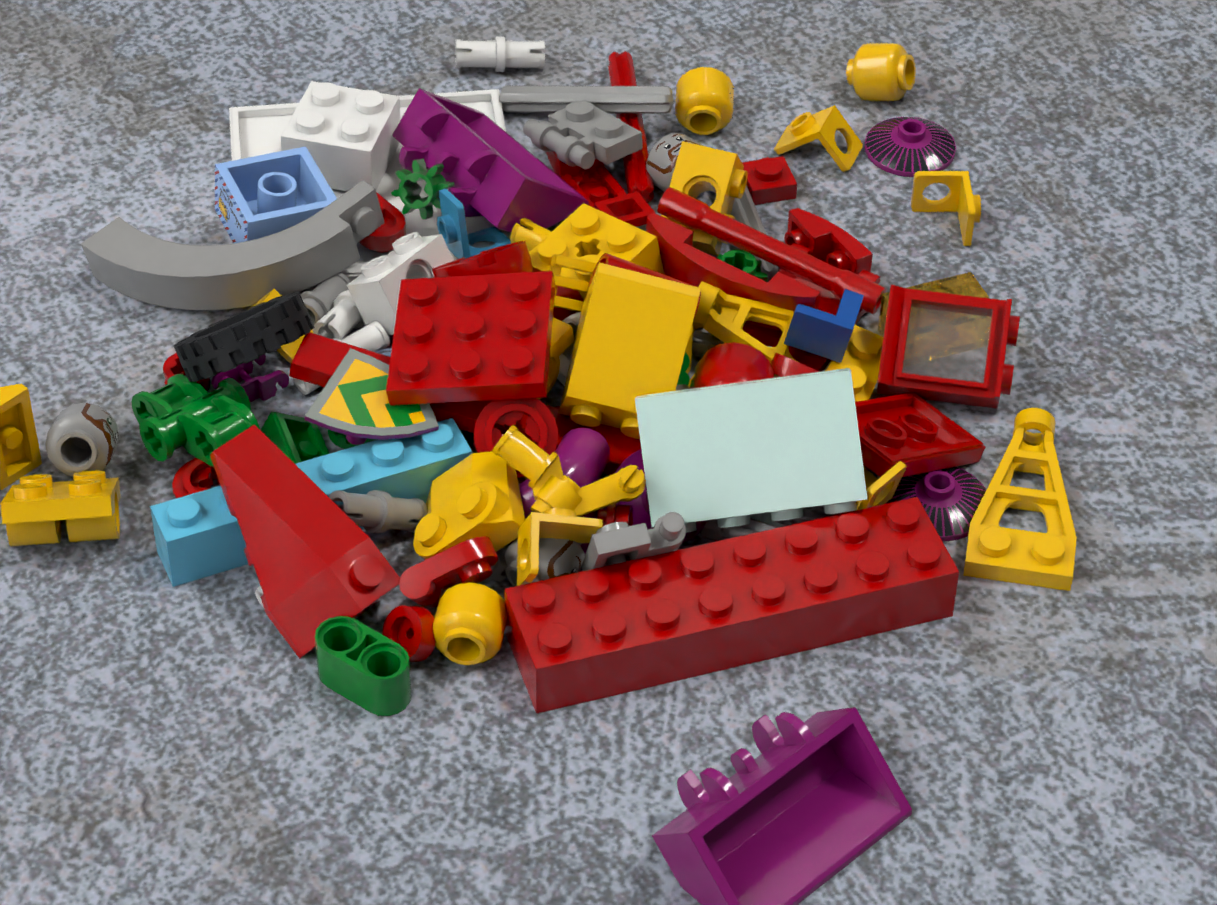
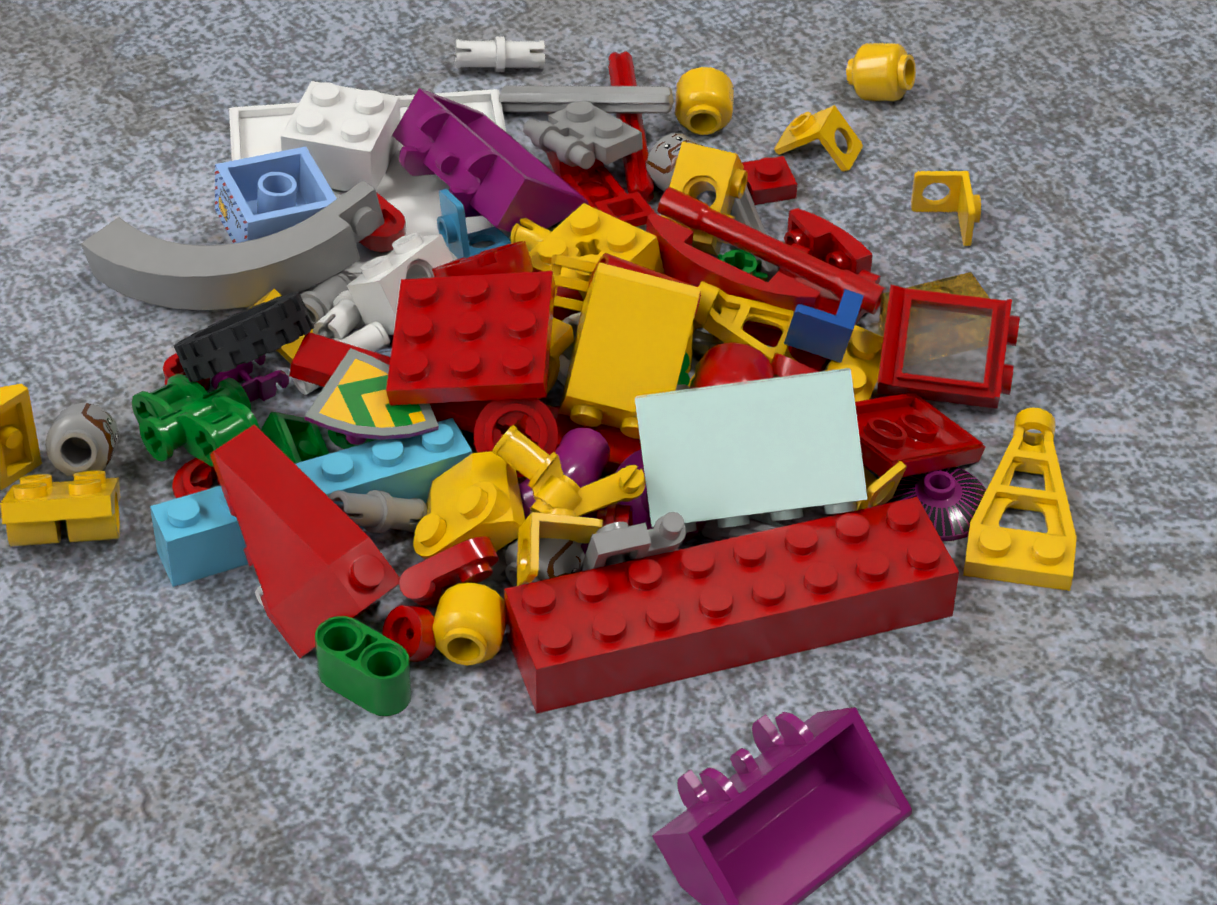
(410, 189): green gear -> none
(909, 146): dish -> none

